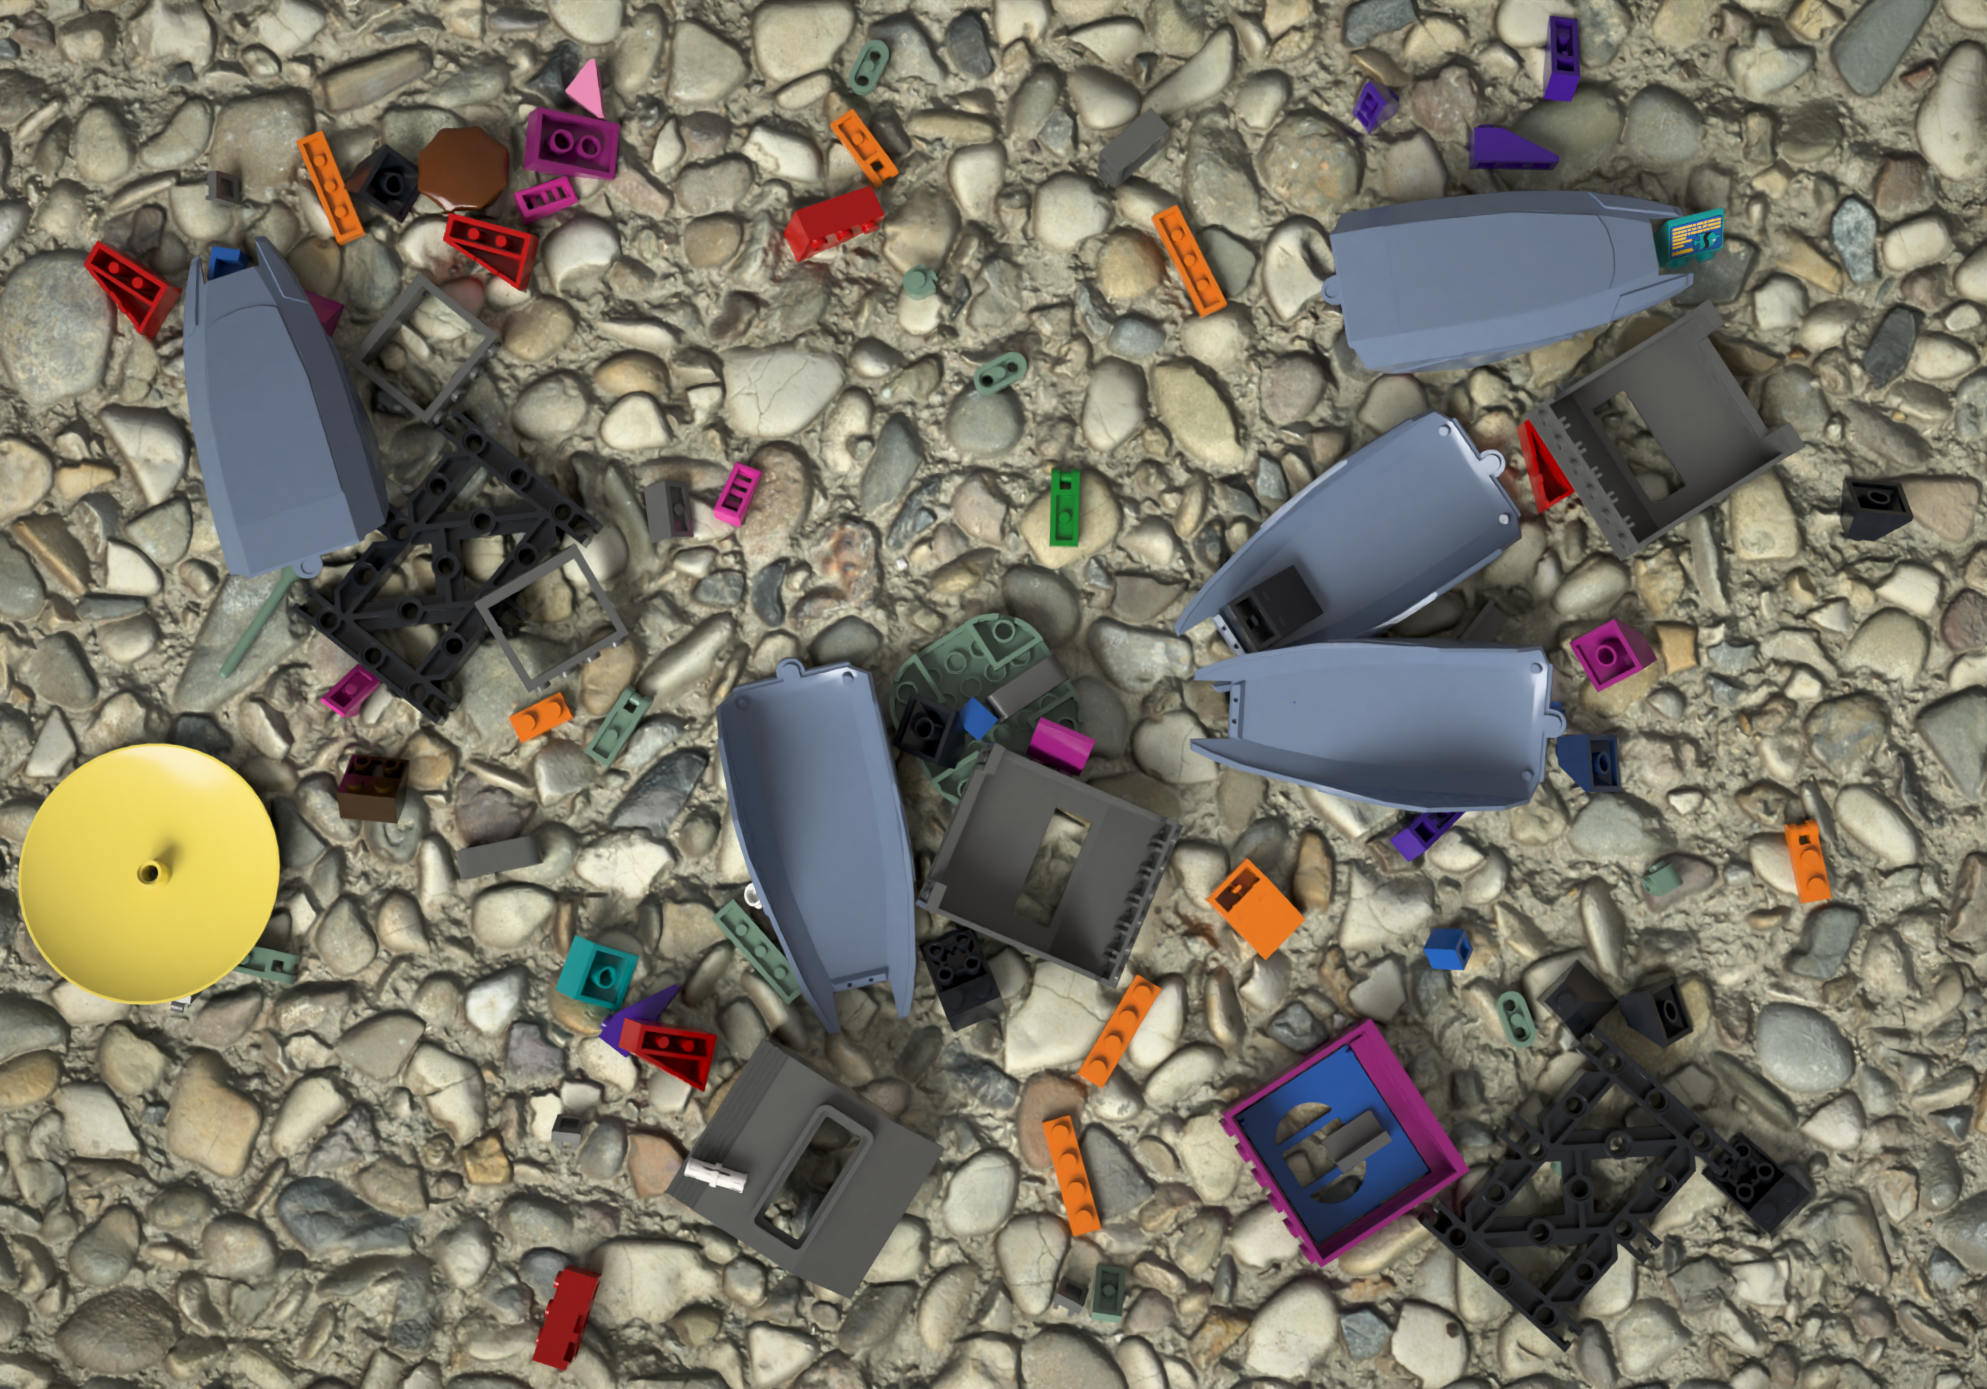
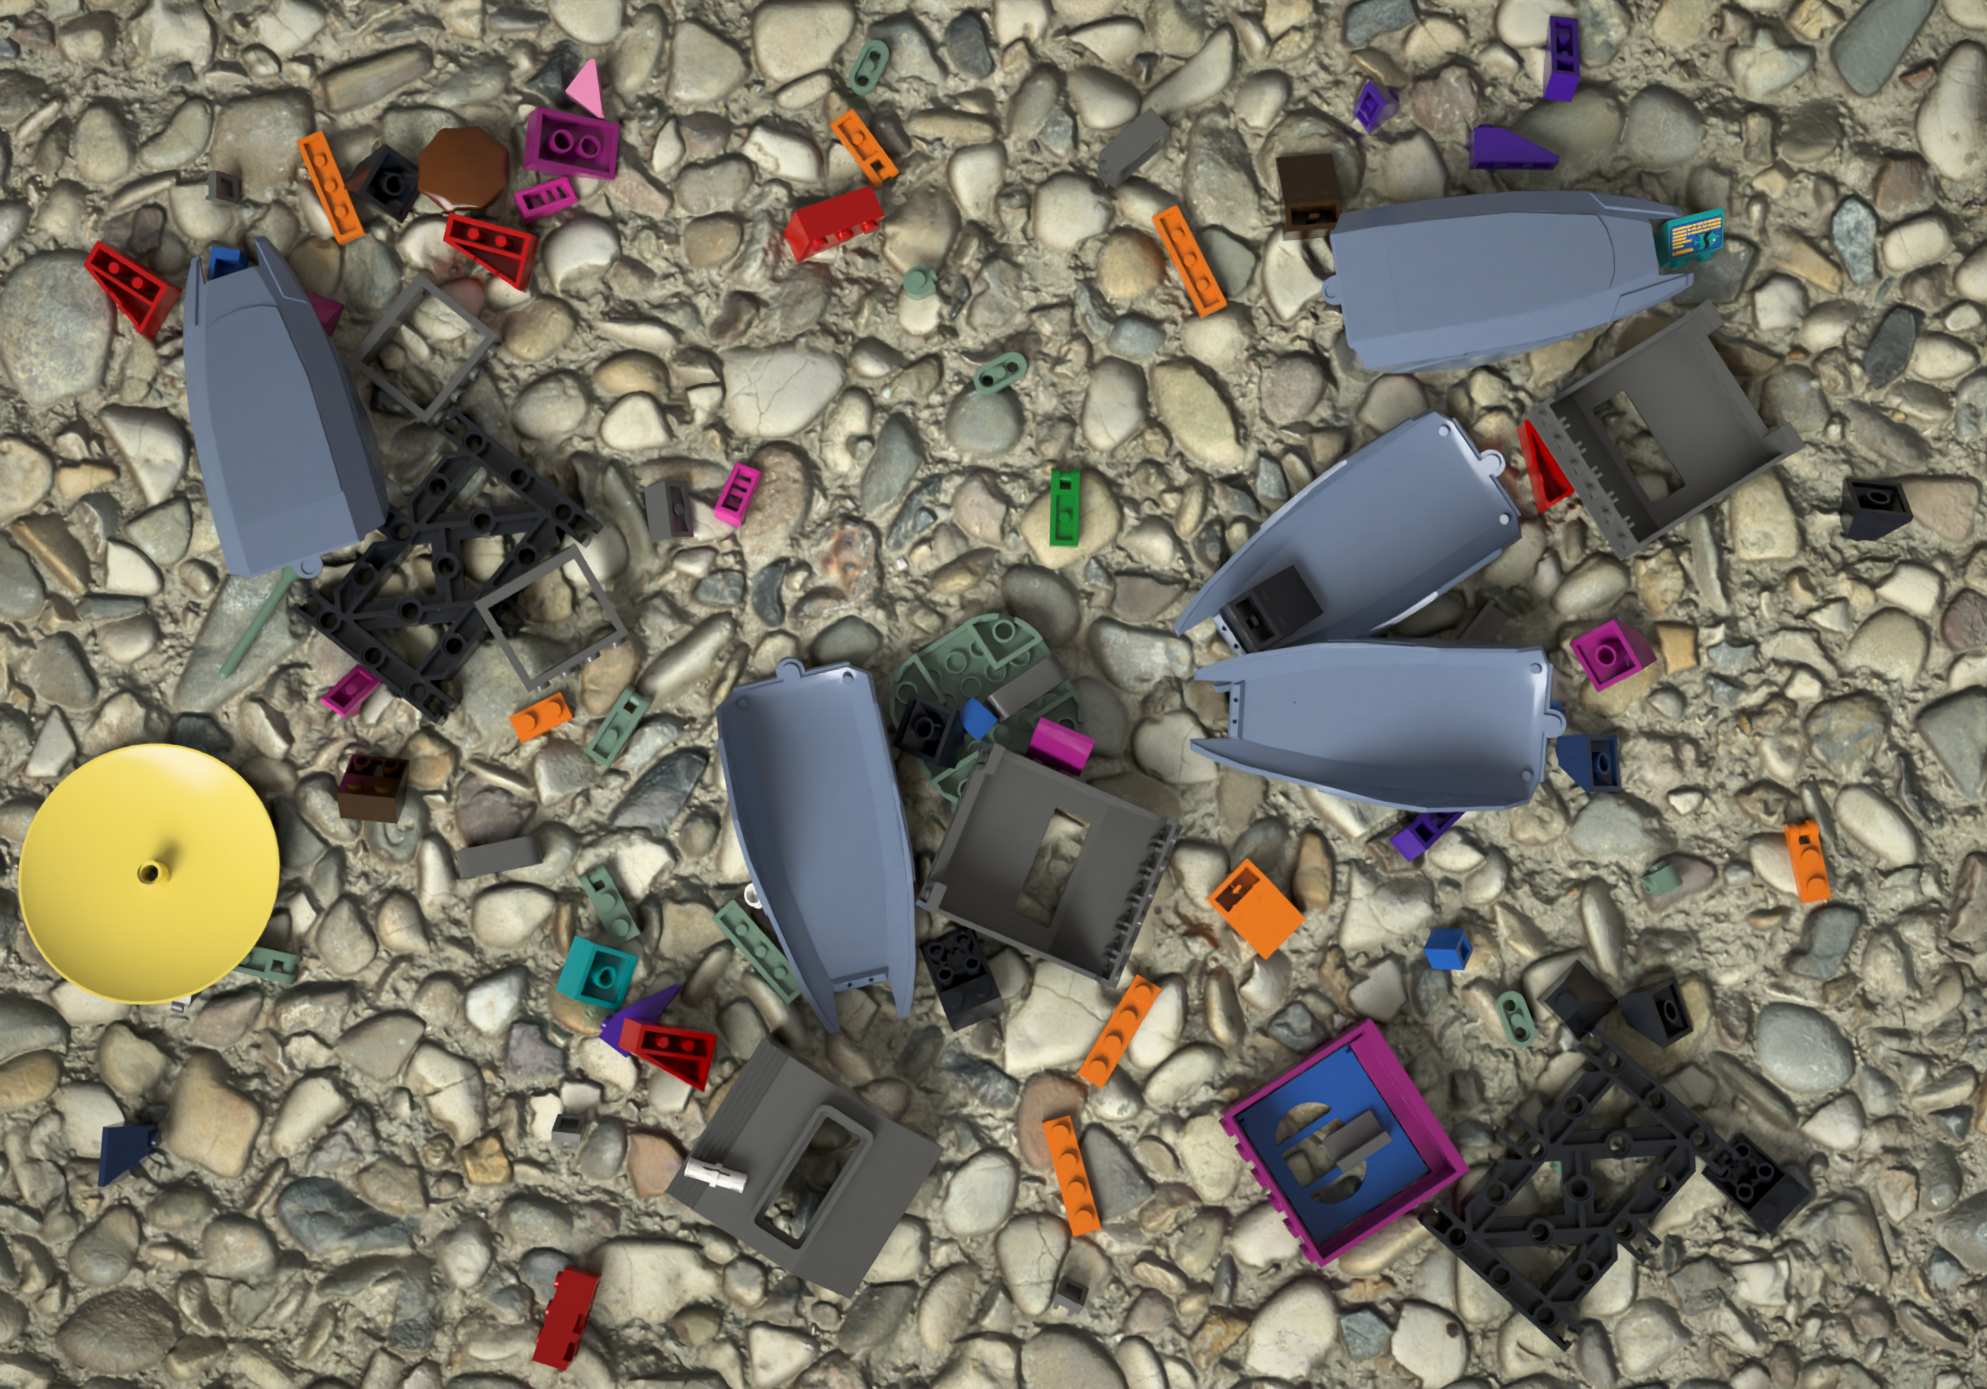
(125, 1149): none -> dark blue slope
(610, 905): none -> sand green plate
(1108, 1293): sand green slope -> none
(1308, 196): none -> dark brown slope

